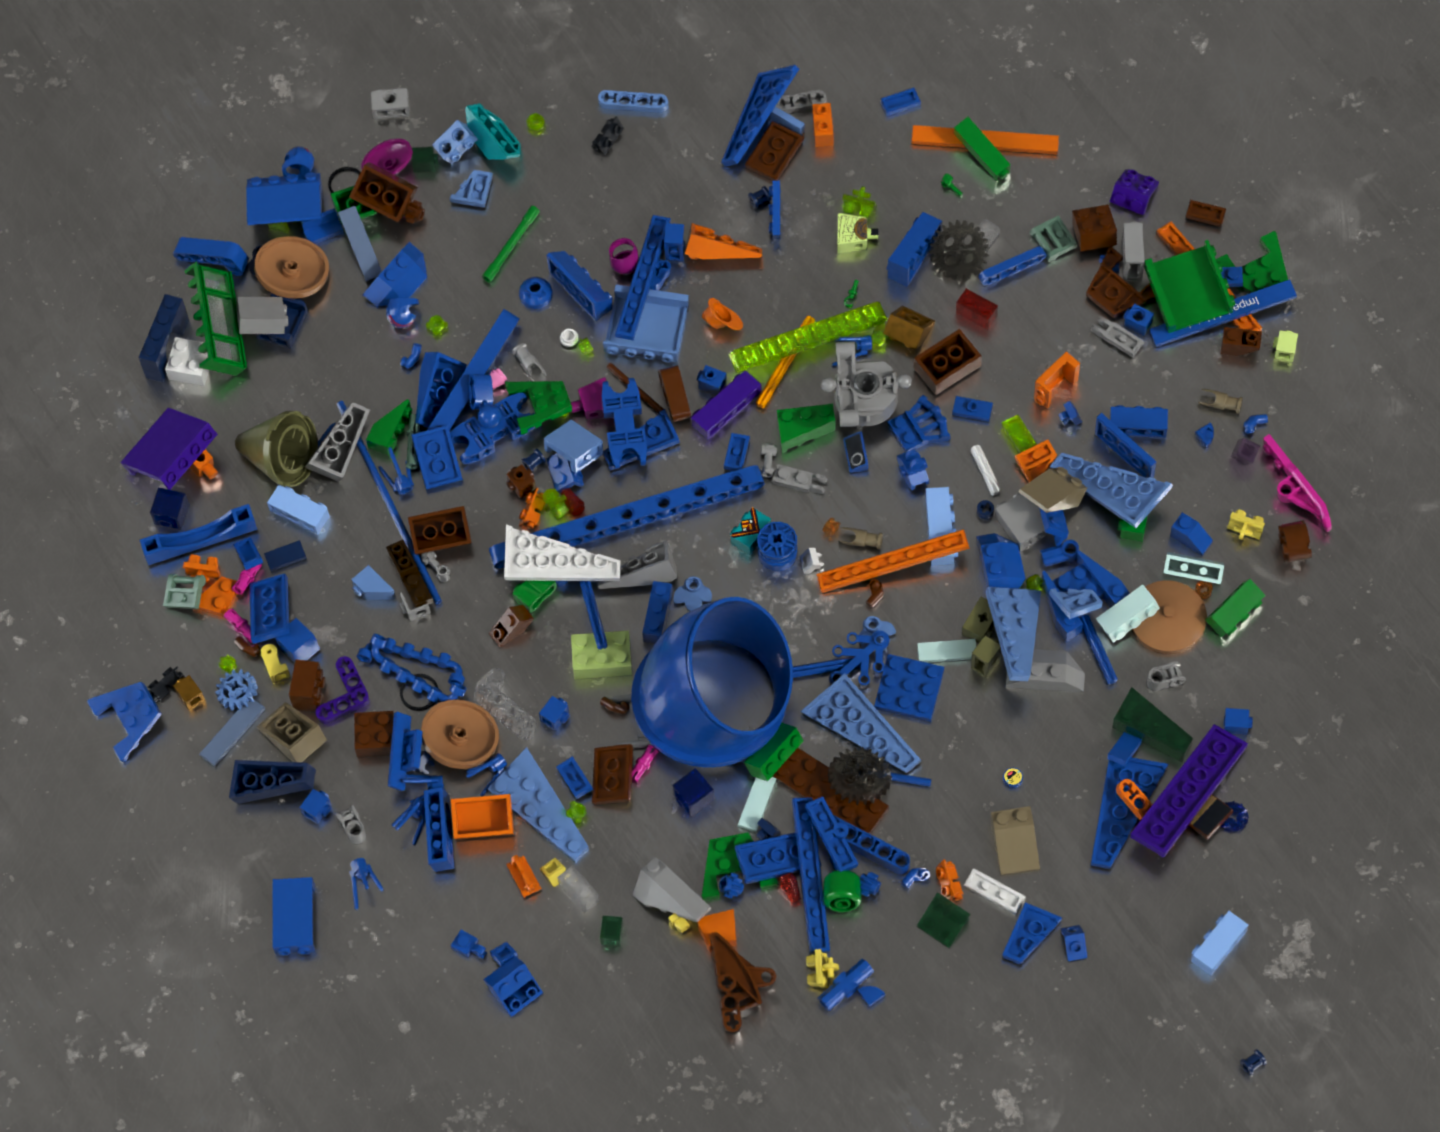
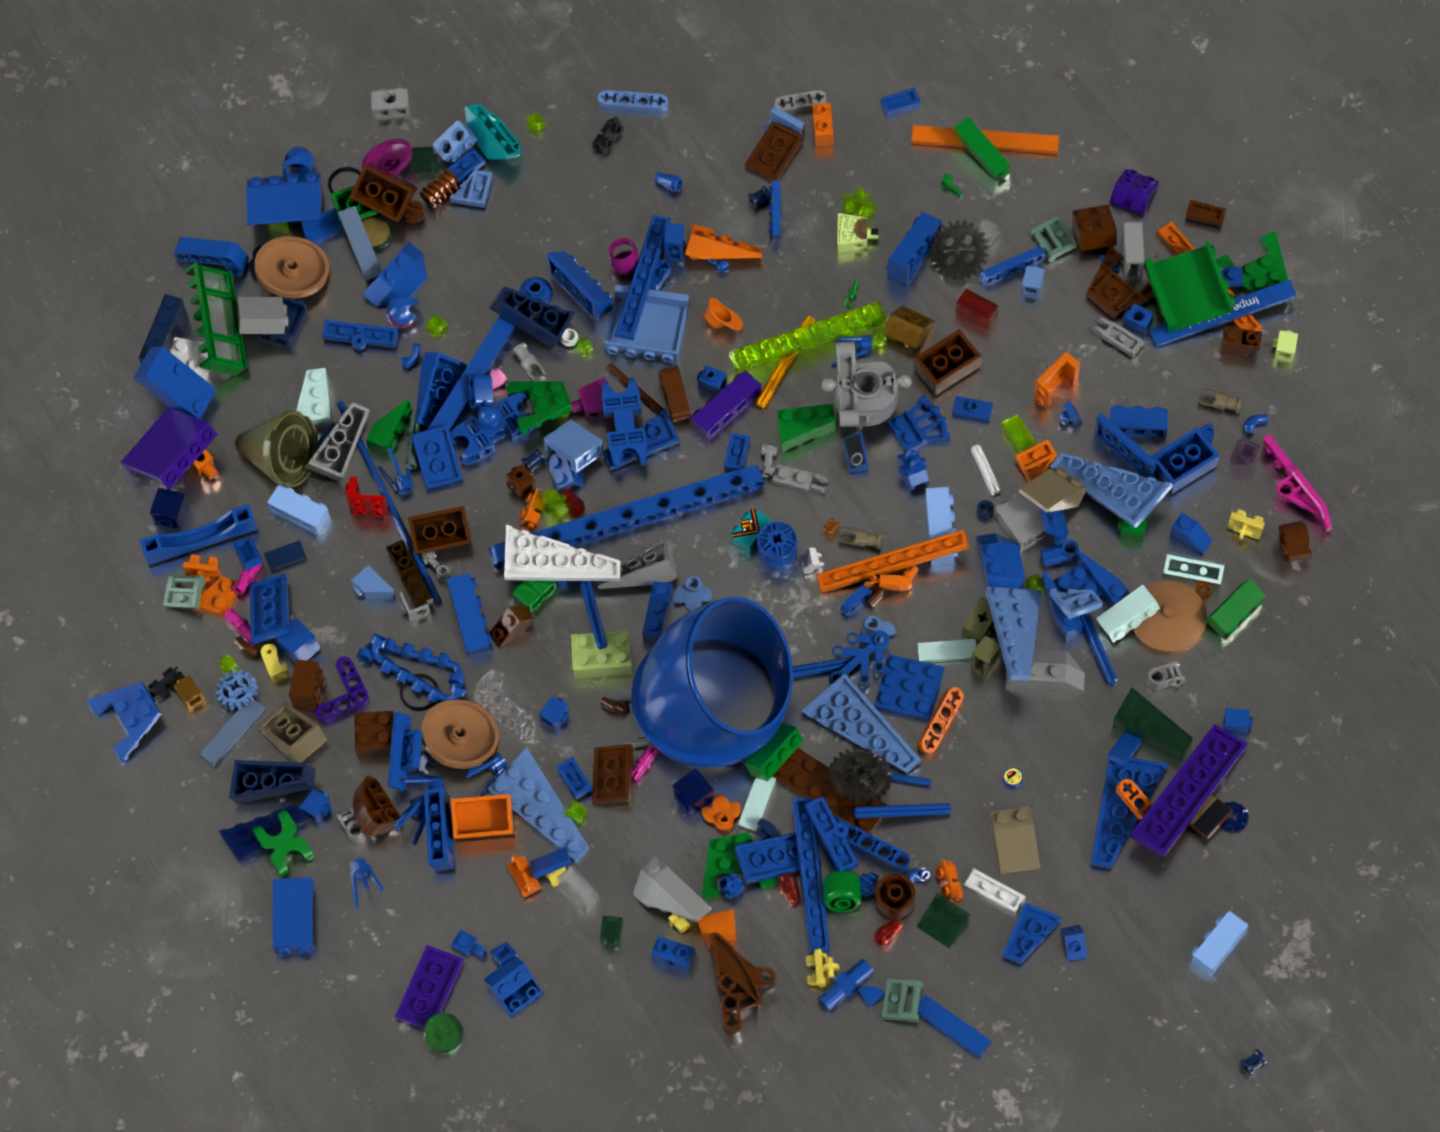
(174, 382): none -> blue brick
(242, 839): none -> clear blue wing
(283, 843): none -> green piece
(315, 398): none -> light aqua wedge
(360, 334): none -> blue hinge
(364, 504): none -> red bracket
(373, 808): none -> reddish brown beam
(378, 231): none -> pearl gold tile
(429, 986): none -> dark purple plate
(439, 188): none -> dark orange piece
(442, 1032): none -> clear green tile
(466, 165): none -> blue plate
(468, 613): none -> blue wedge
(495, 266): green piece -> none
(532, 315): none -> dark blue wedge
(550, 862): none -> blue tile
(669, 181): none -> blue cone
(673, 954): none -> blue brick
(721, 266): none -> blue hand
(721, 810): none -> orange plate
(761, 101): blue wing -> none
(856, 600): none -> blue beam
(887, 932): none -> clear red cone
(893, 582): none -> orange arm
(895, 885): none -> reddish brown brick
(896, 999): none -> sand green plate
(902, 810): none -> blue axle
(940, 720): none -> orange beam
(953, 1026): none -> blue tile
(1032, 281): none -> medium blue brick
(1185, 460): none -> blue brick

